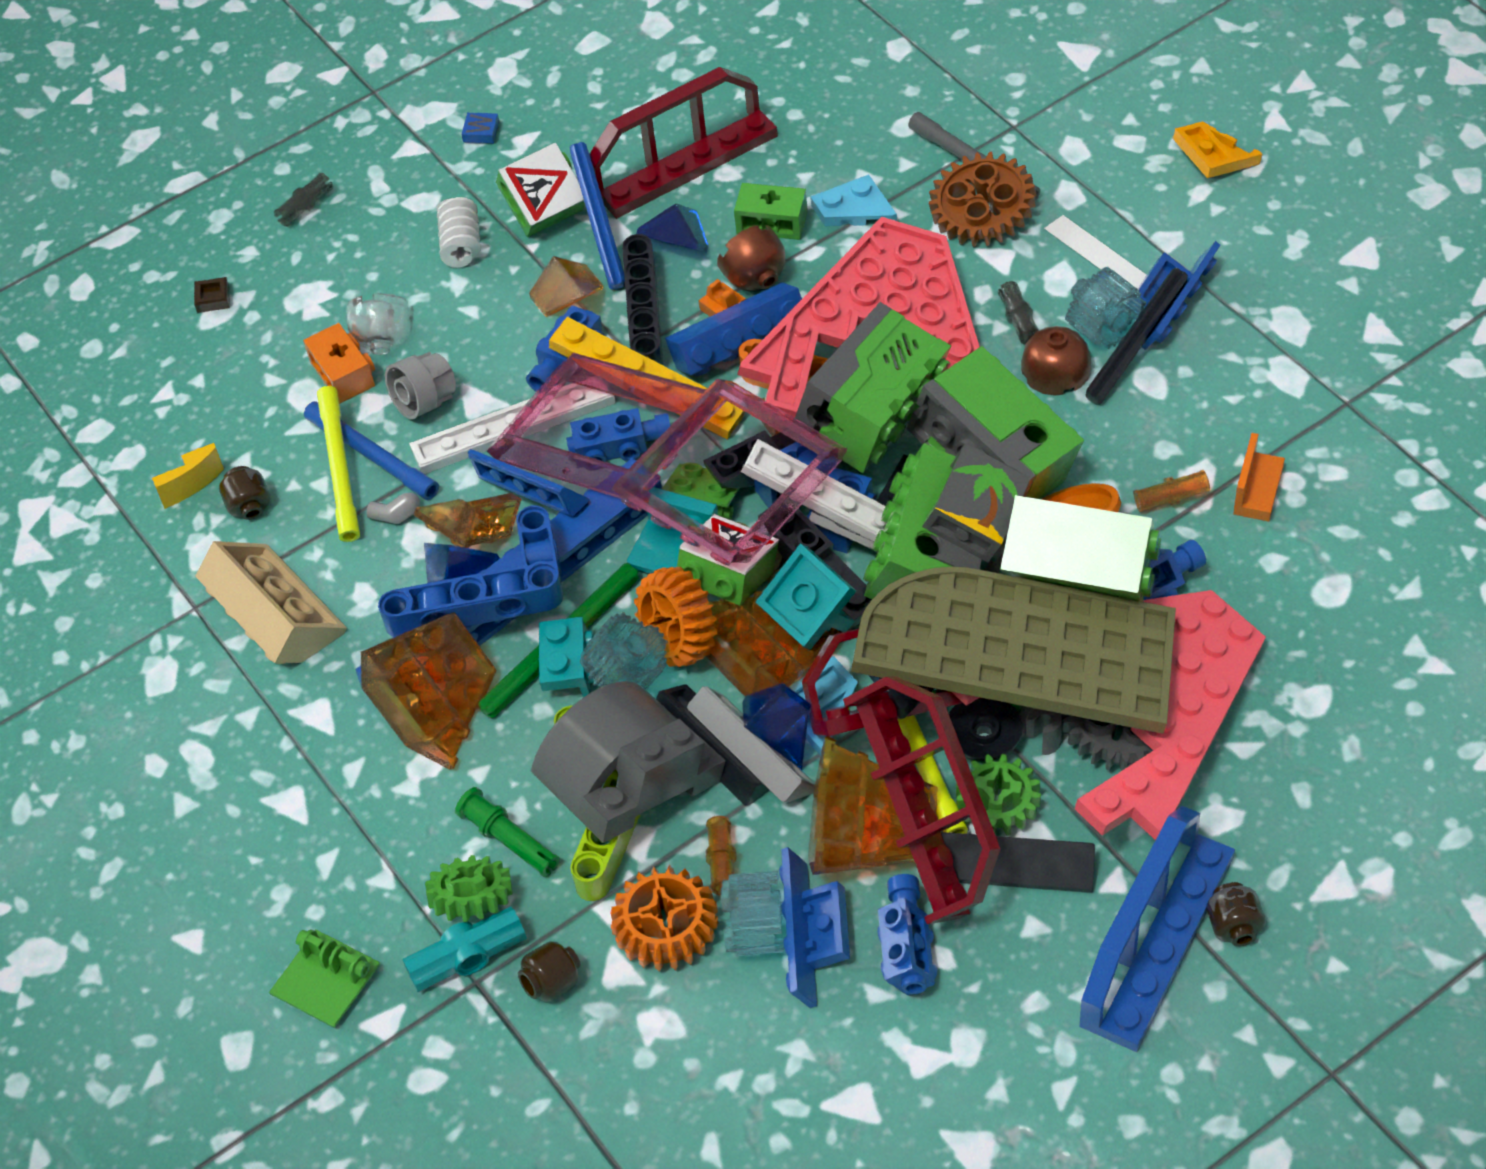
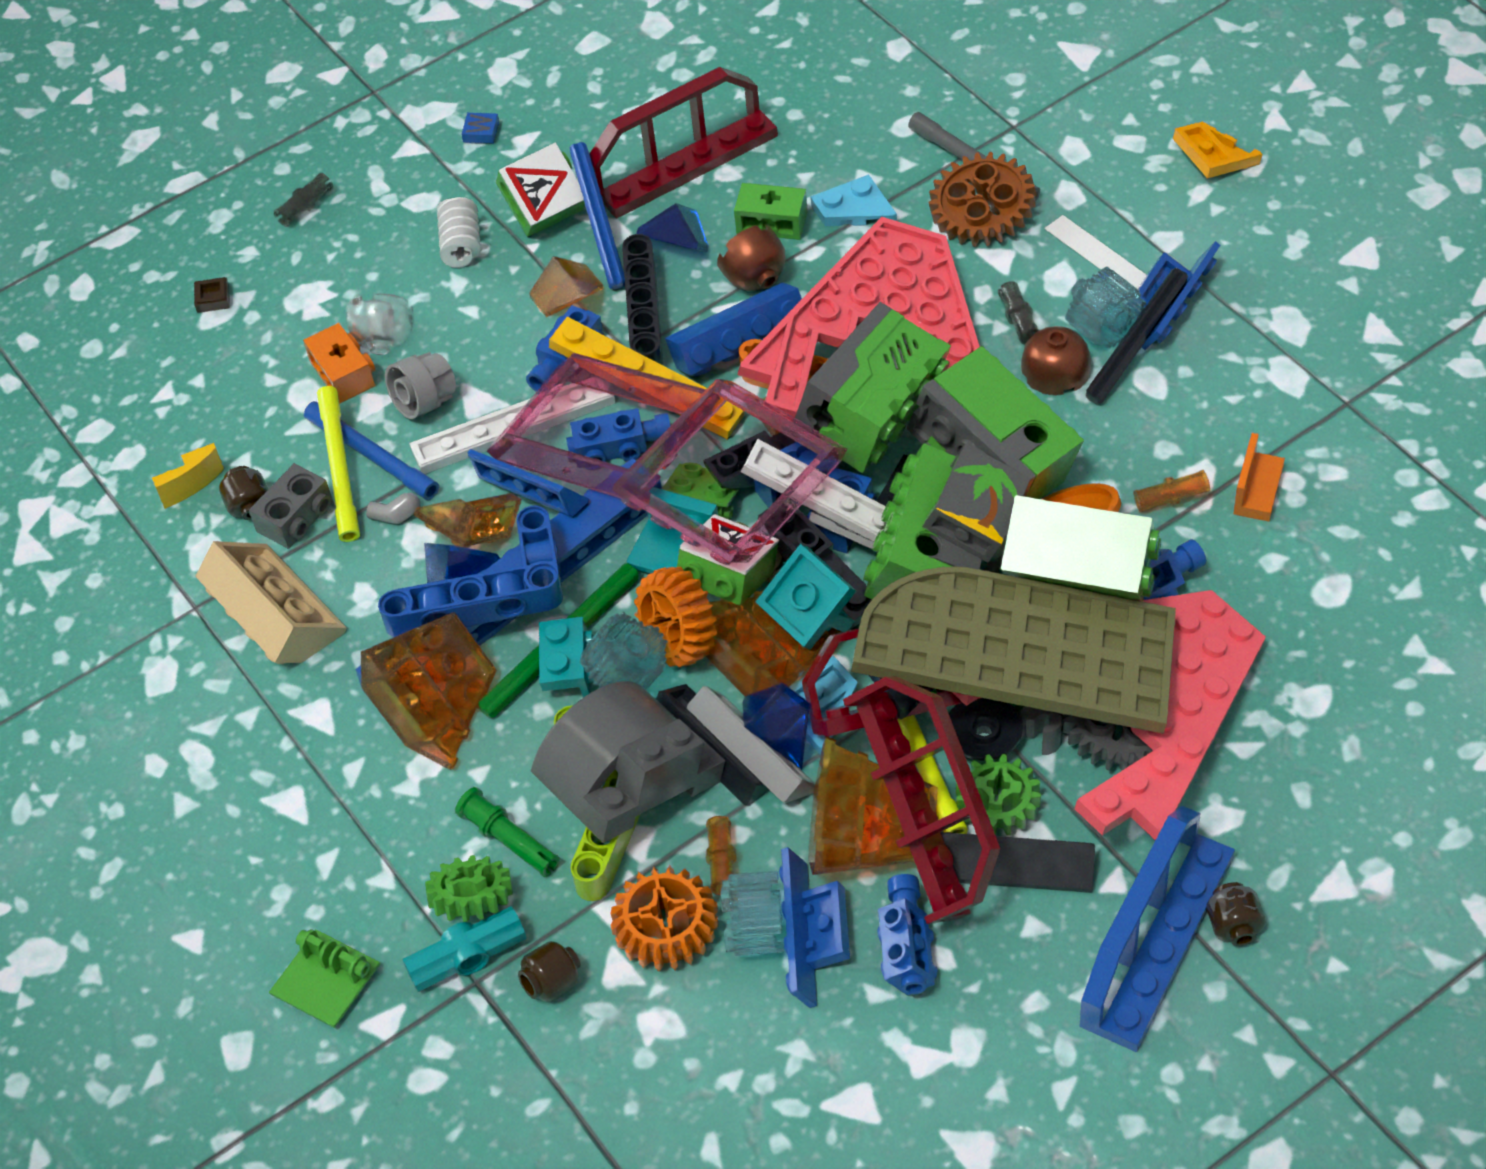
(291, 506): none -> dark grey brick
(719, 298): orange tile -> none

